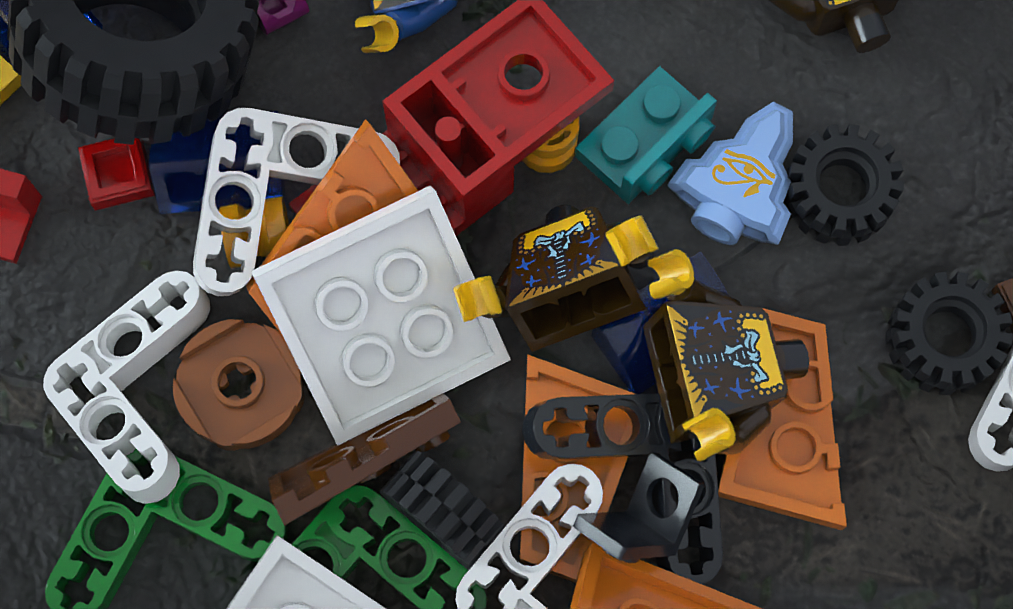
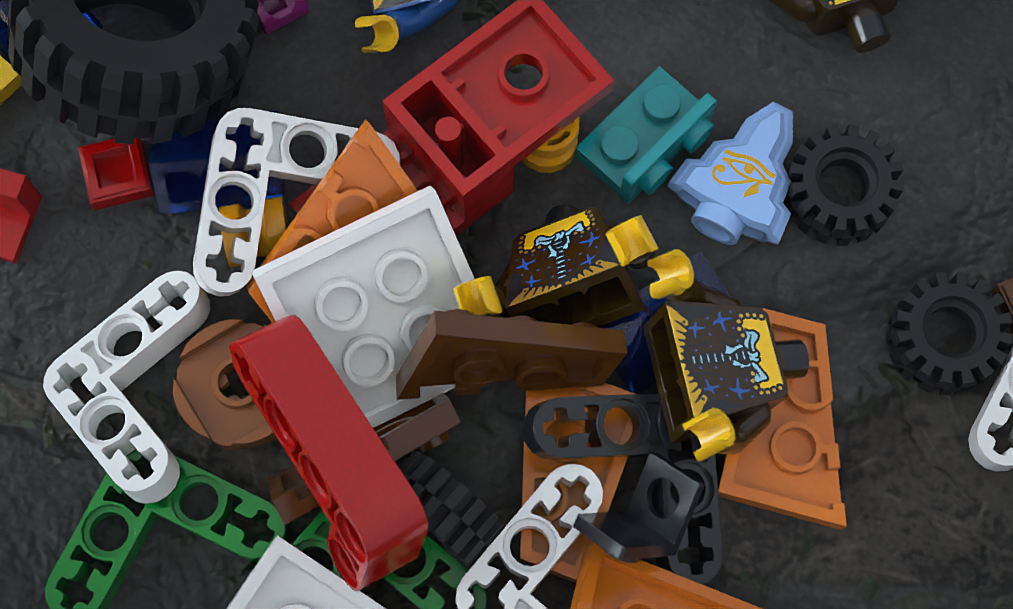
(335, 449): none -> red beam
(488, 349): none -> reddish brown wing

